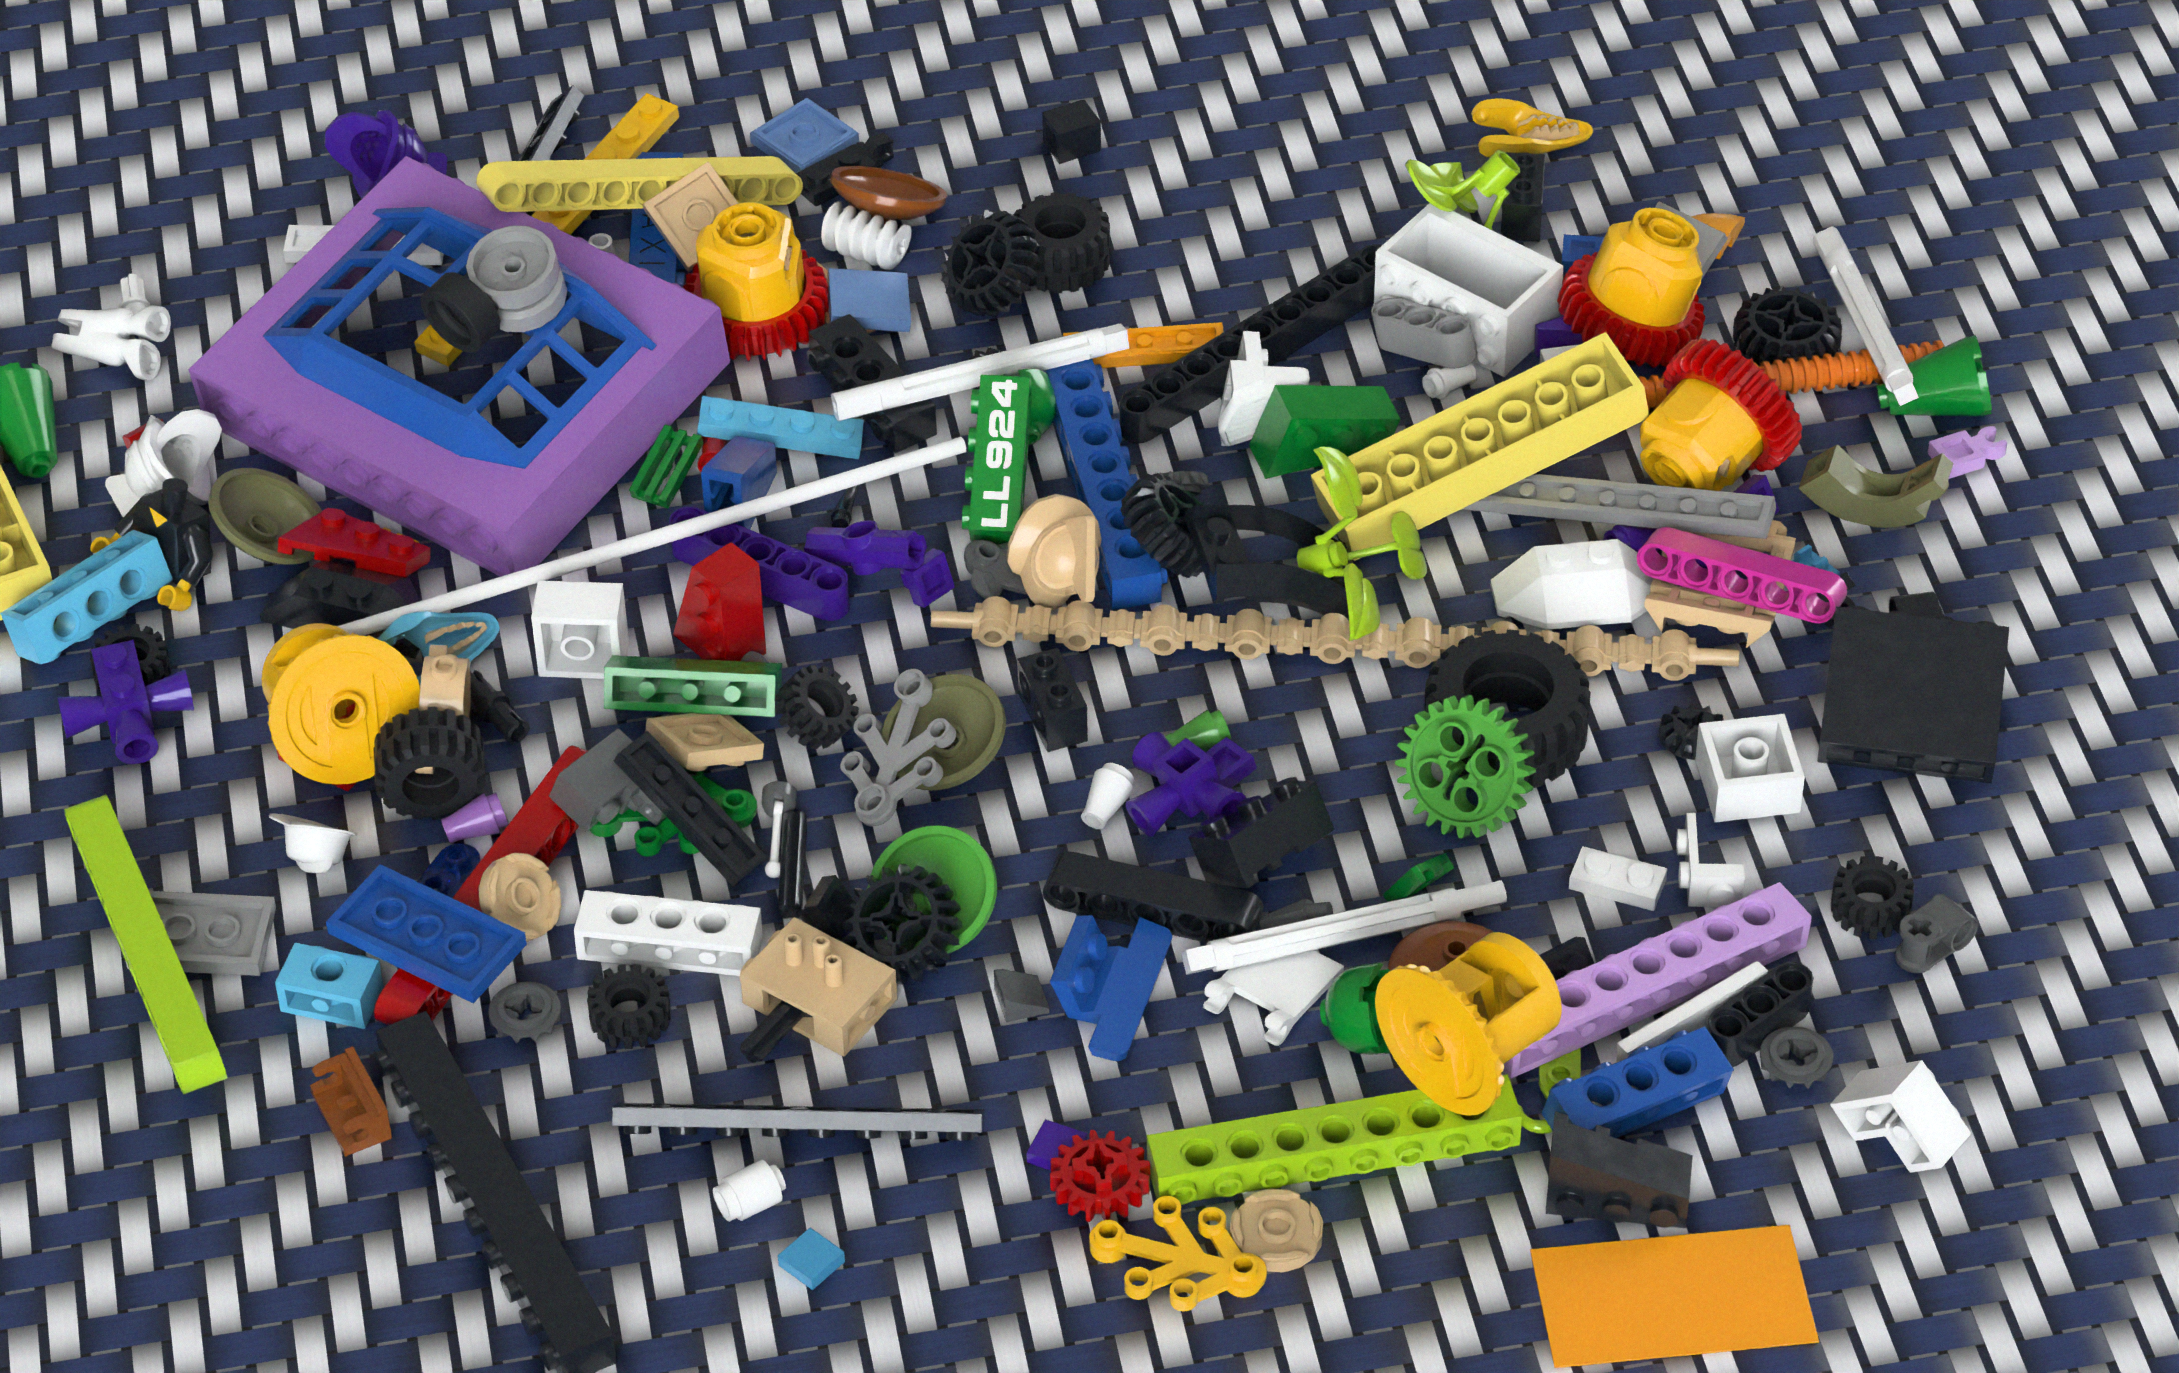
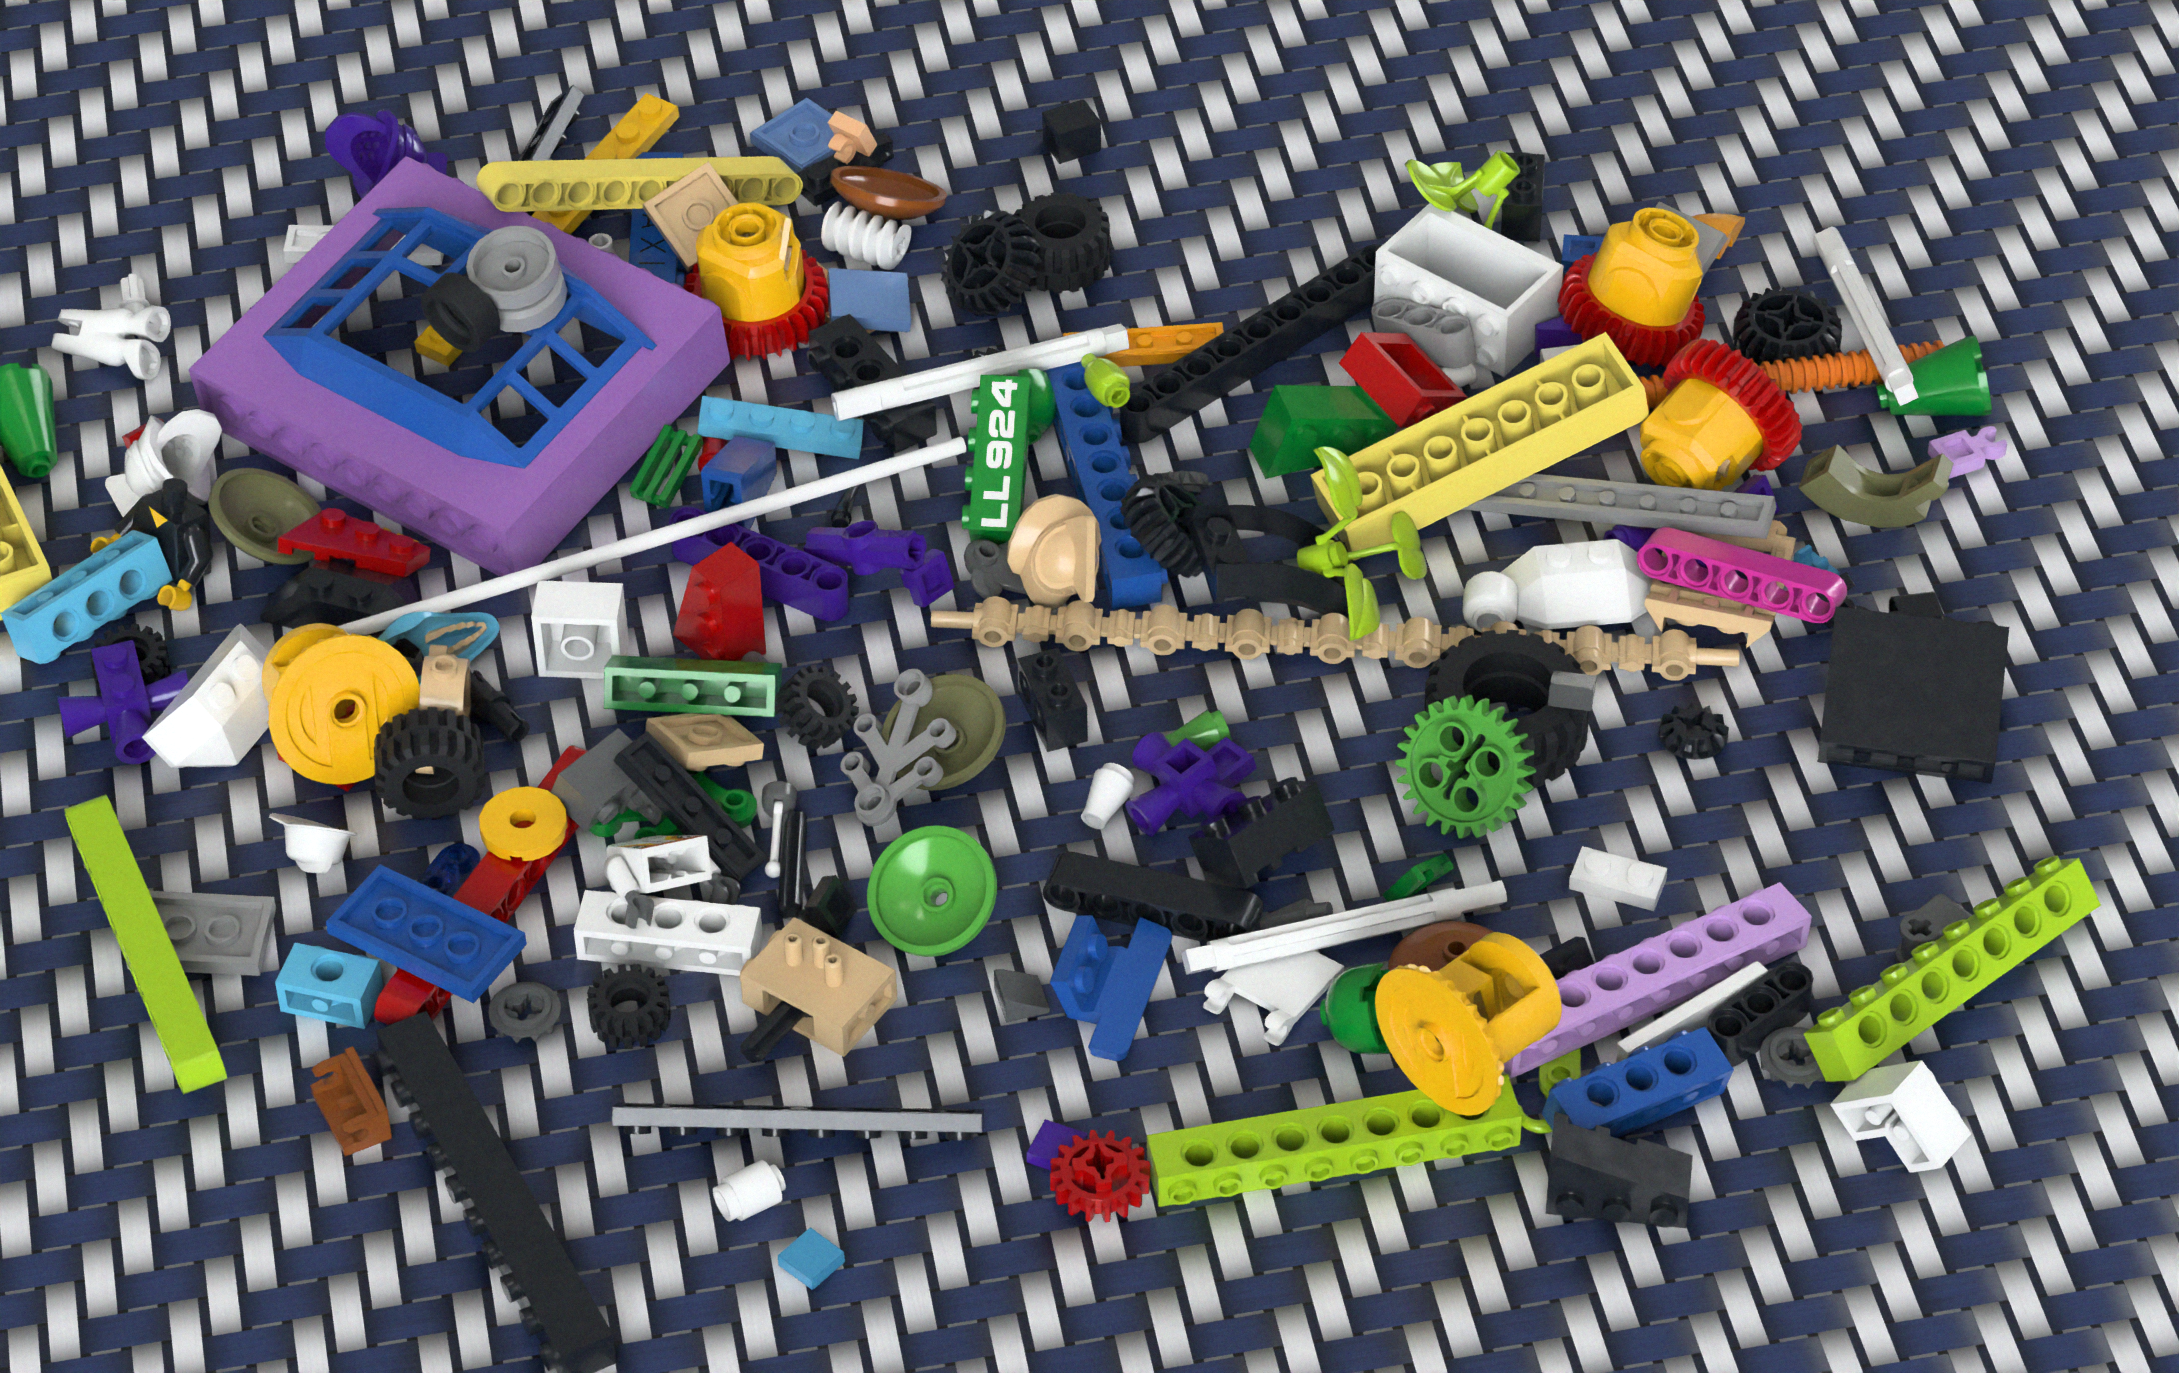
(217, 710): none -> white wedge
(476, 819): medium lavender cone -> none
(518, 805): none -> yellow tile
(521, 894): tan tile -> none
(662, 864): none -> white torso
(849, 137): none -> light nougat tile
(899, 891): black gear -> none
(1106, 381): none -> lime plant
(1182, 1259): yellow plant -> none
(1249, 389): white piece -> none
(1278, 1229): tan tile -> none
(1400, 377): none -> red window
(1489, 599): none -> white head
(1528, 128): yellow animal -> none
(1572, 690): none -> dark grey slope
(1673, 1296): light orange piece -> none
(1706, 883): white bracket -> none
(1749, 768): white brick -> none
(1871, 878): black tyre -> none
(1951, 968): none -> lime brick

